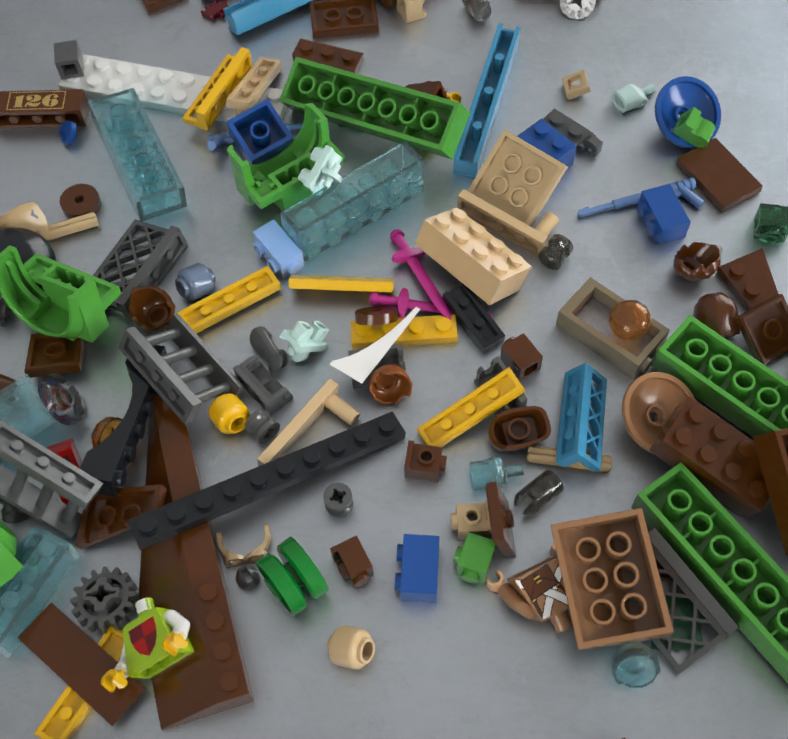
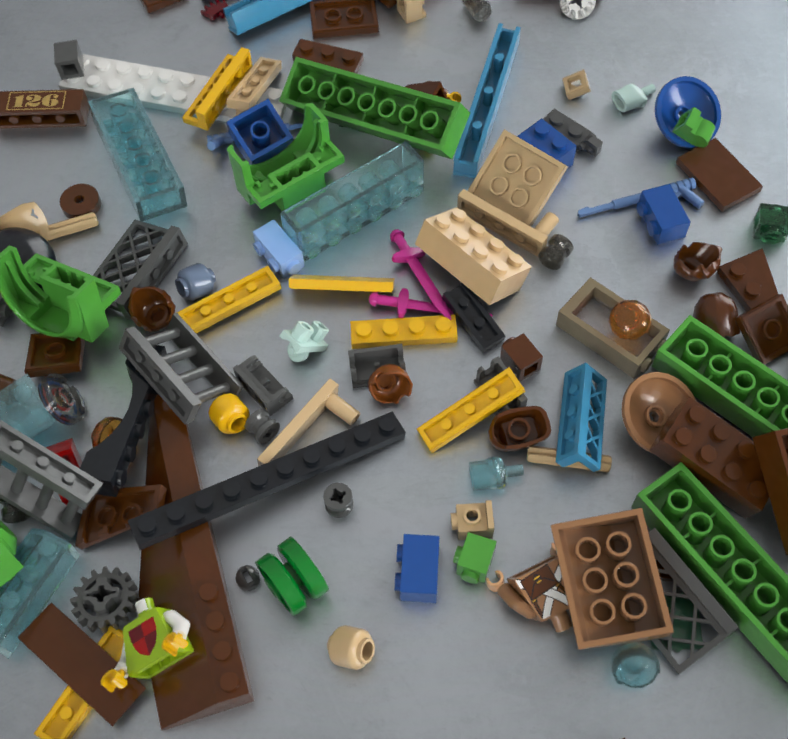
(68, 132): blue piece -> none
(233, 559): tan cap -> none
(262, 342): dark grey piece -> none
(324, 171): light aqua hips -> none
(352, 561): reddish brown brick -> none
(363, 362): white sticker -> none
(376, 315): reddish brown piece -> none
(424, 470): reddish brown brick -> none
(500, 519): reddish brown plate -> none
(542, 490): clear smoke piece -> none

